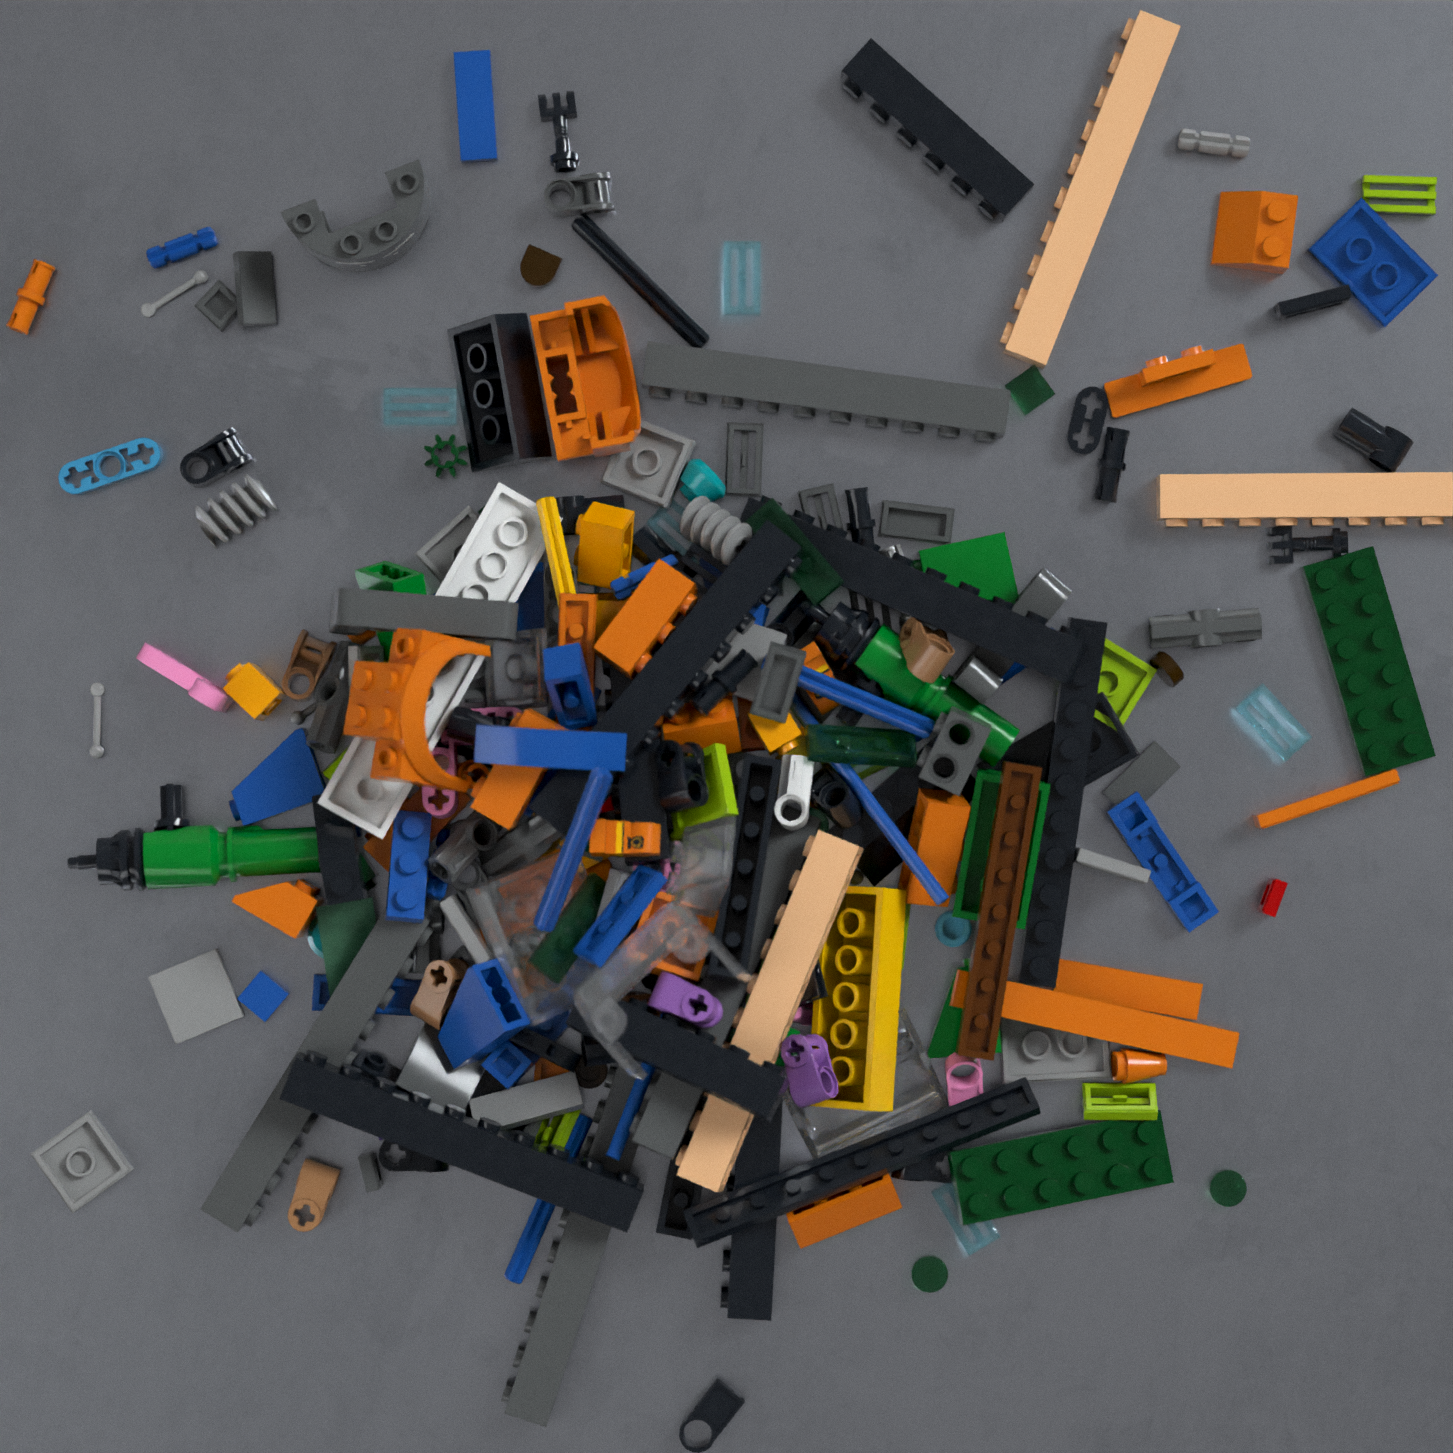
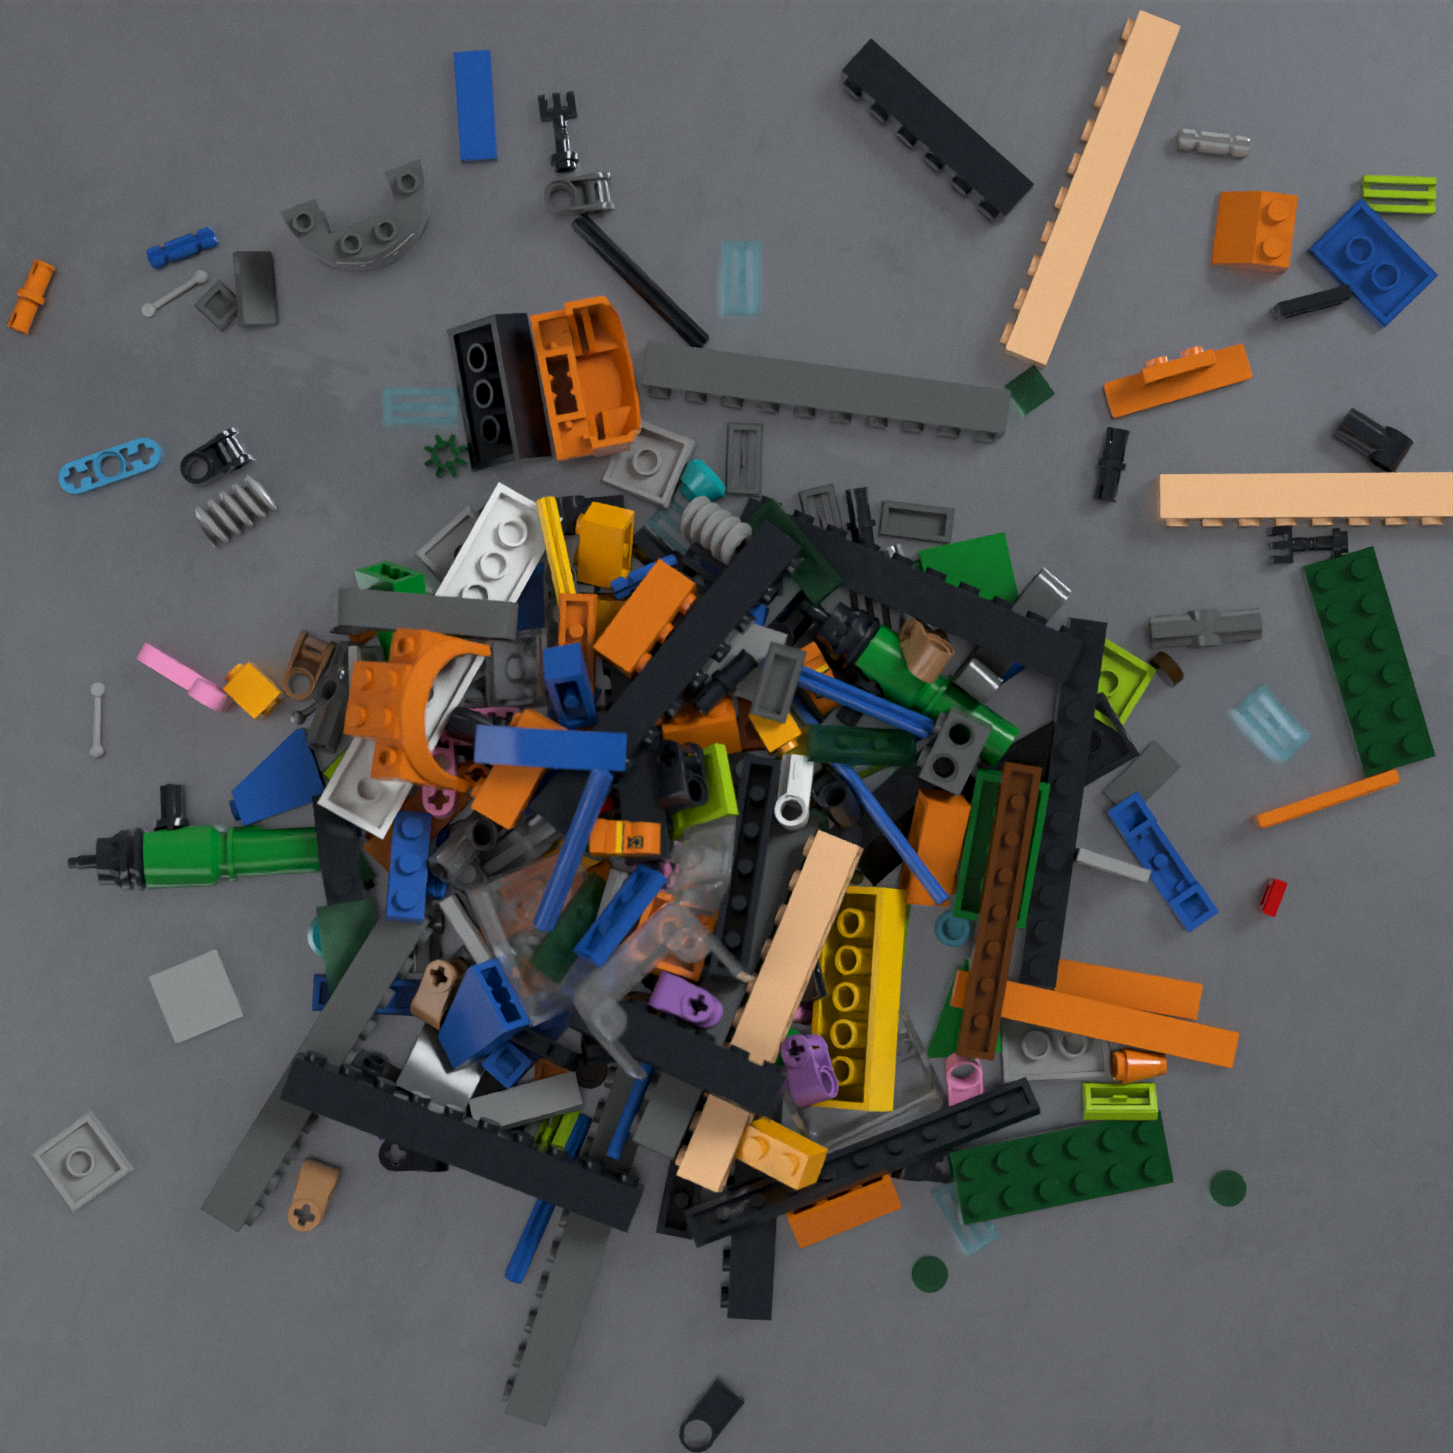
(263, 996): blue tile -> none
(286, 905): orange slope -> none
(370, 1171): dark grey tile -> none
(539, 266): dark brown tile -> none
(781, 1153): none -> light orange brick
(1095, 423): black beam -> none

